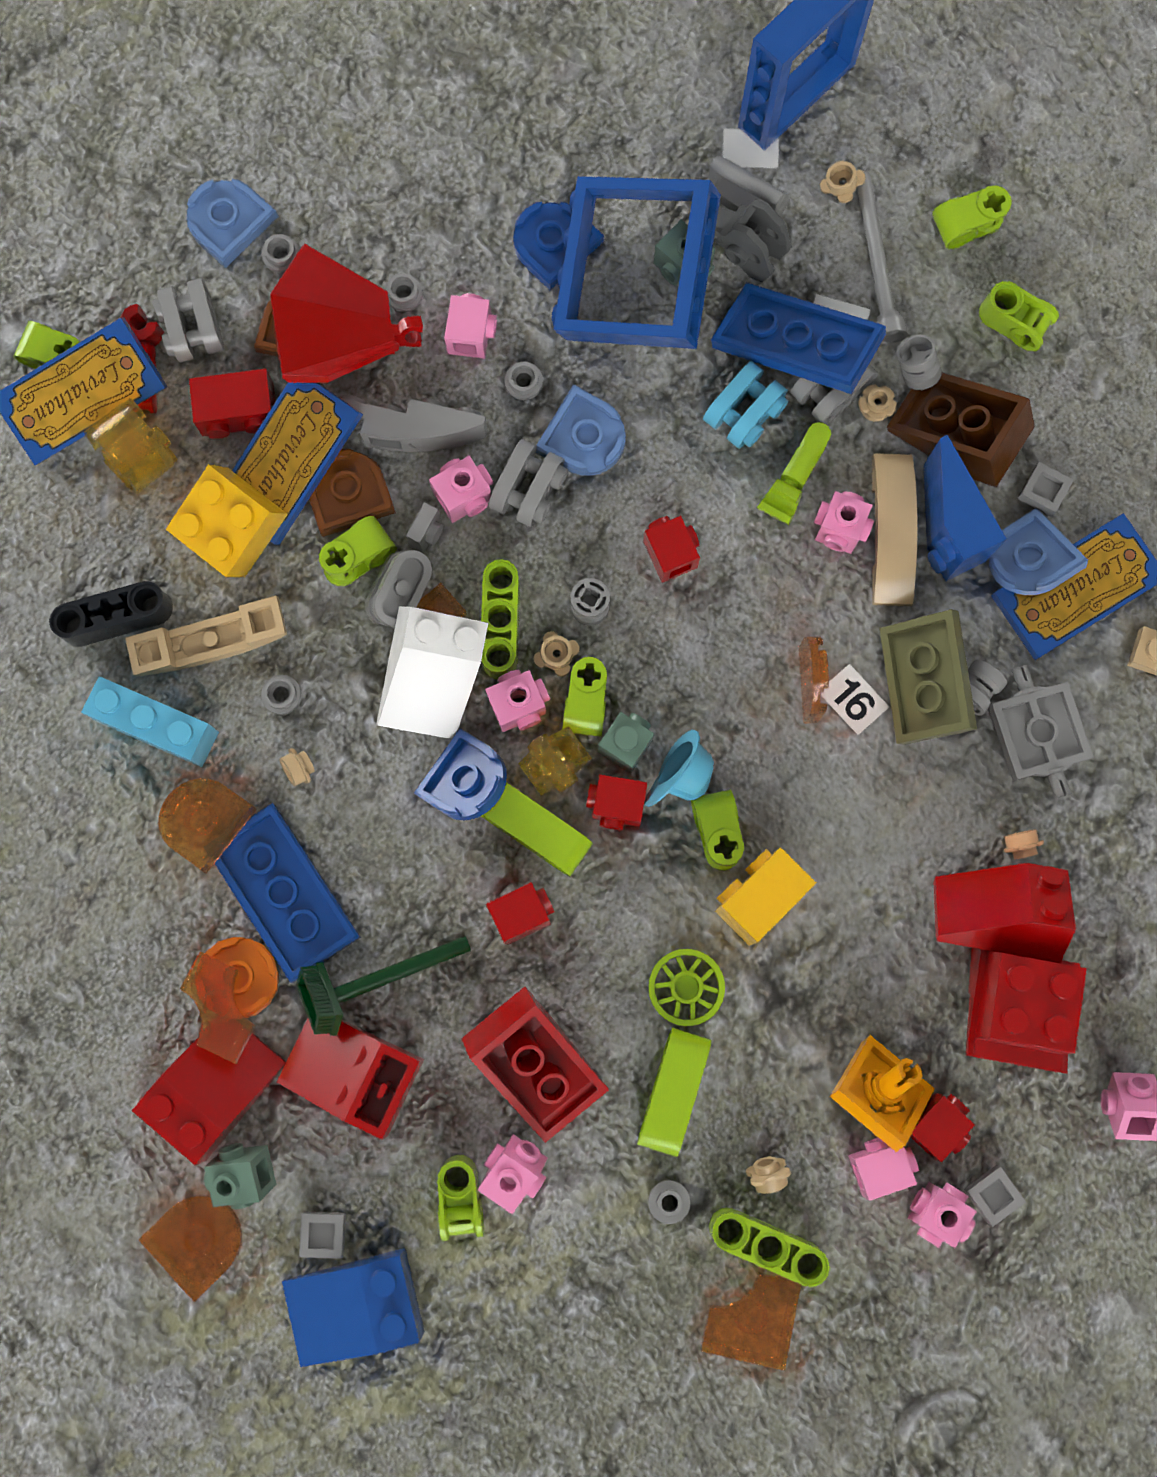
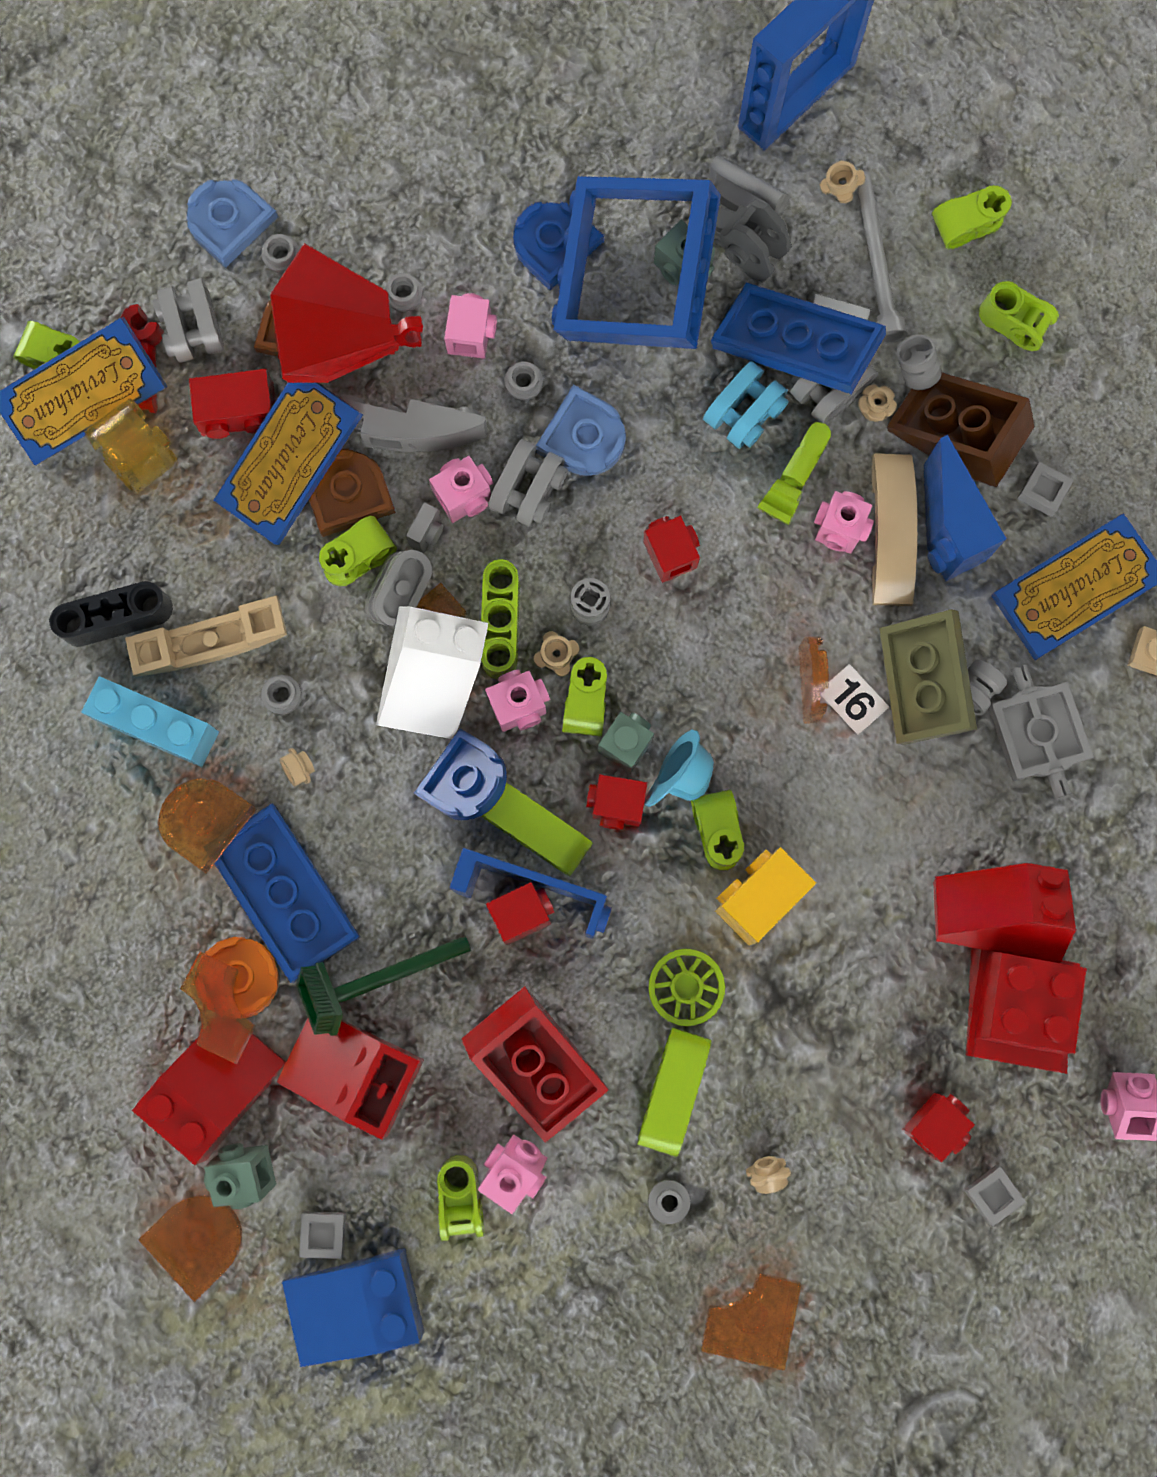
(226, 521): yellow brick -> none
(470, 865): none -> blue panel
(548, 766): clear yellow brick -> none
(746, 153): white sticker -> none
(786, 1258): lime beam -> none
(883, 1170): bright pink brick -> none
(889, 1086): light orange plate -> none
(927, 1212): bright pink brick -> none
(1022, 844): light nougat plate -> none
(1035, 556): medium blue tile -> none

